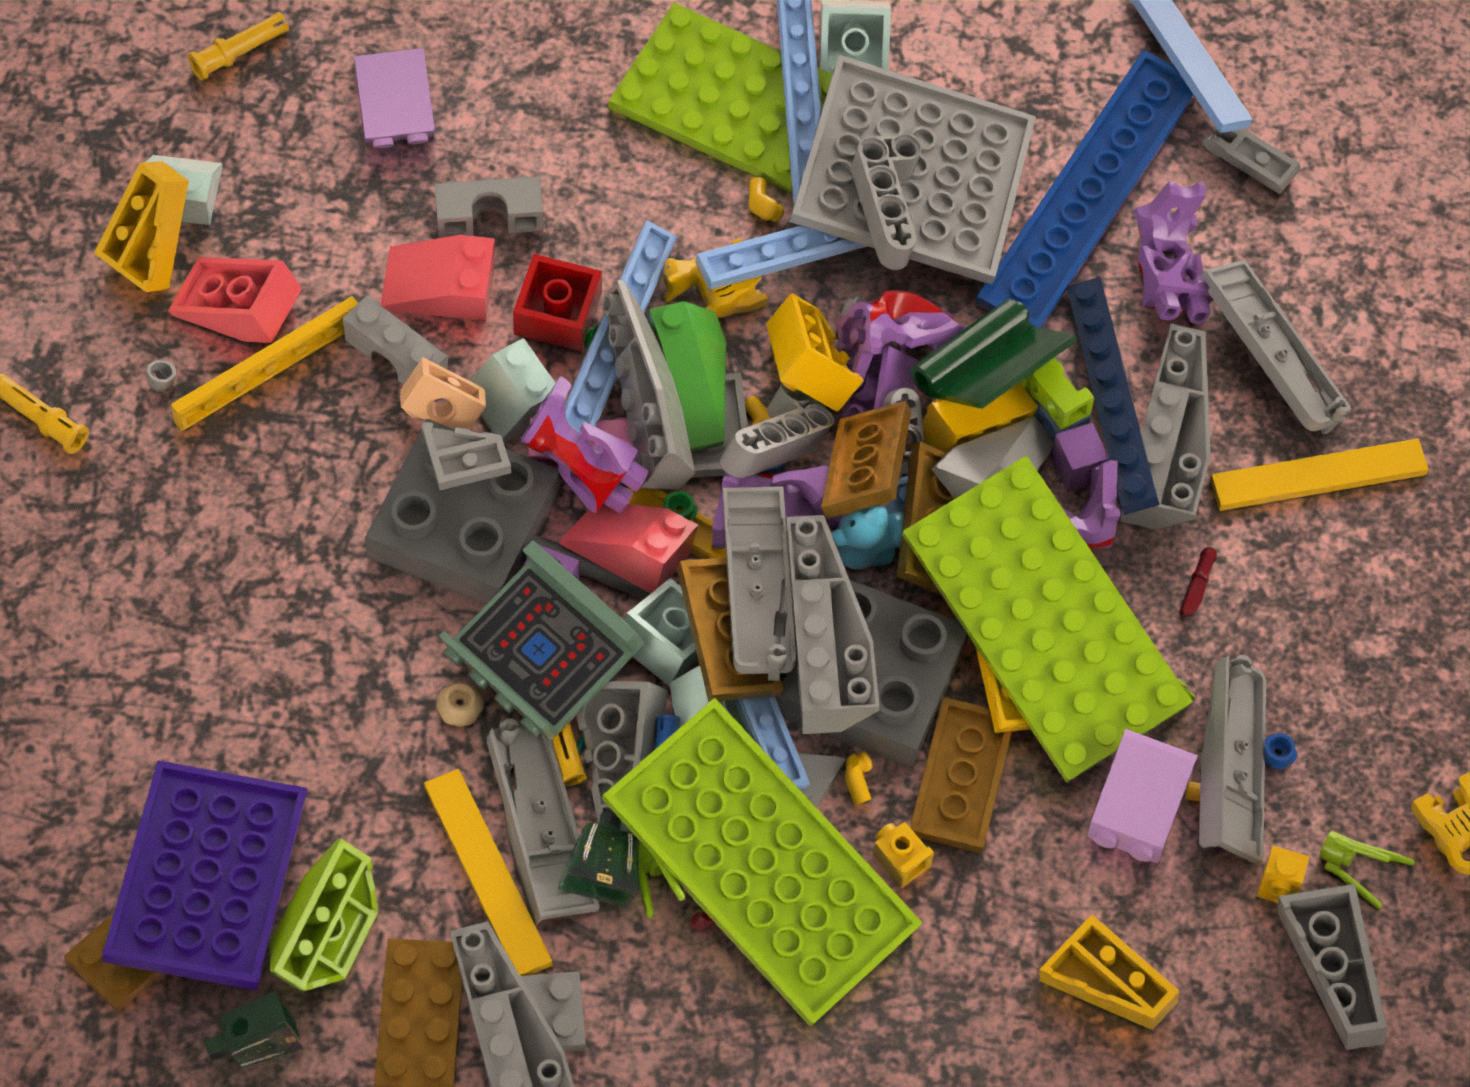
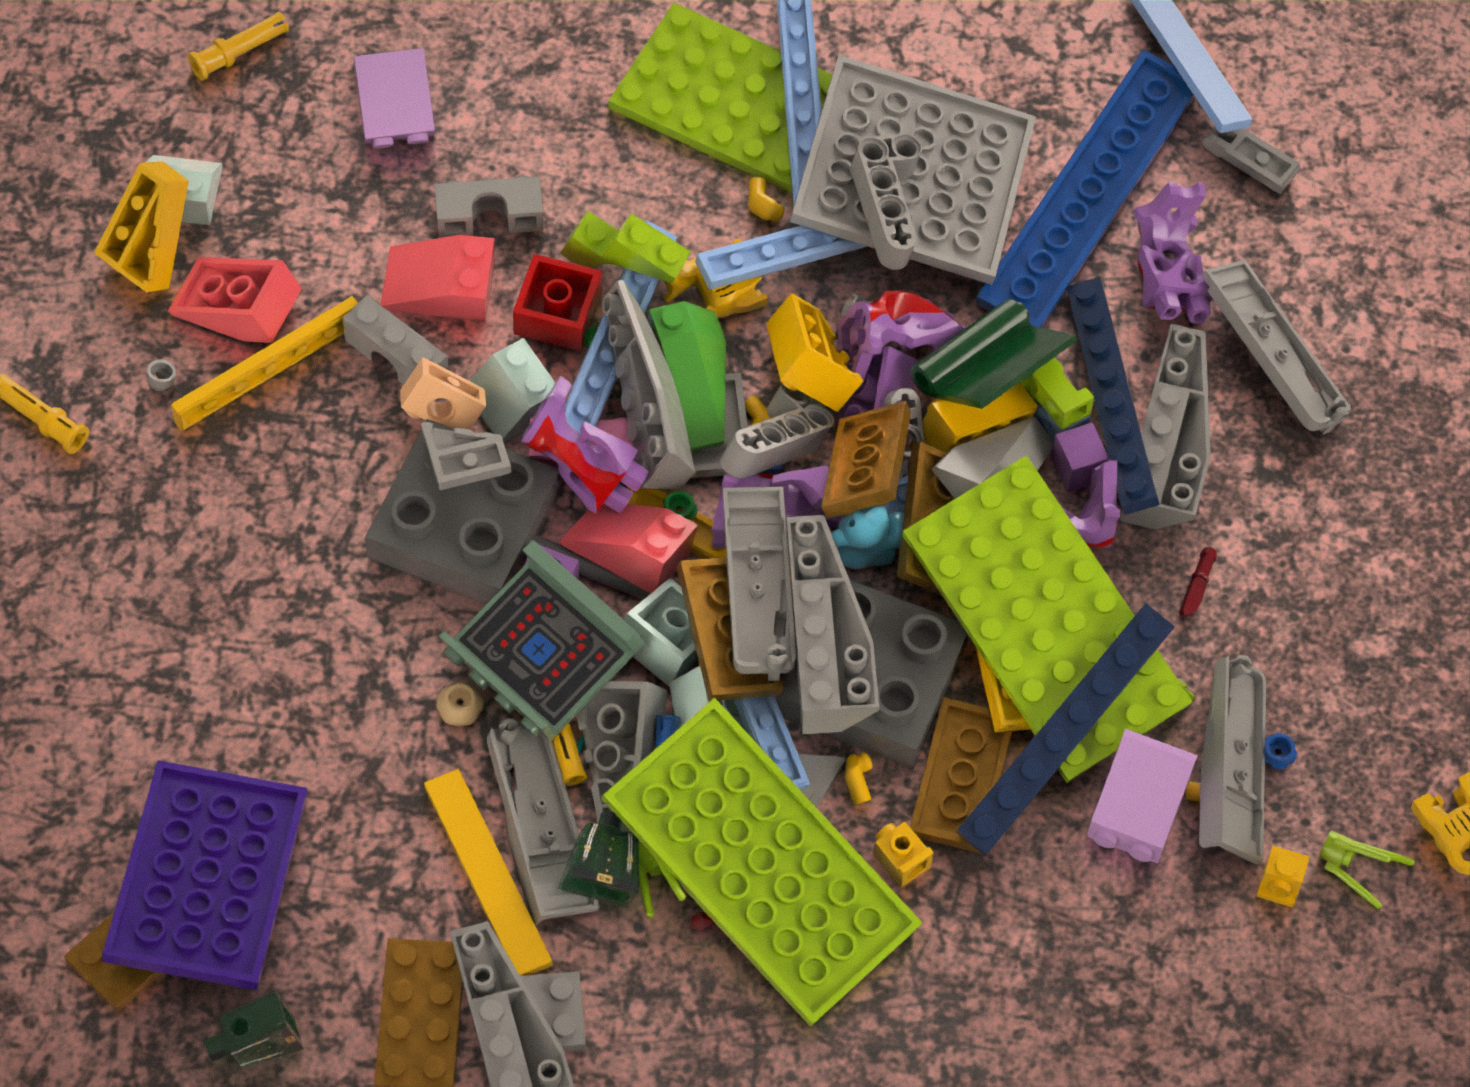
(325, 920): lime wedge -> none
(632, 247): none -> lime arch
(854, 31): light aqua slope -> none
(1065, 729): none -> dark blue plate
(1109, 975): yellow wedge -> none
(1319, 474): yellow tile -> none
(1336, 954): light grey wedge -> none

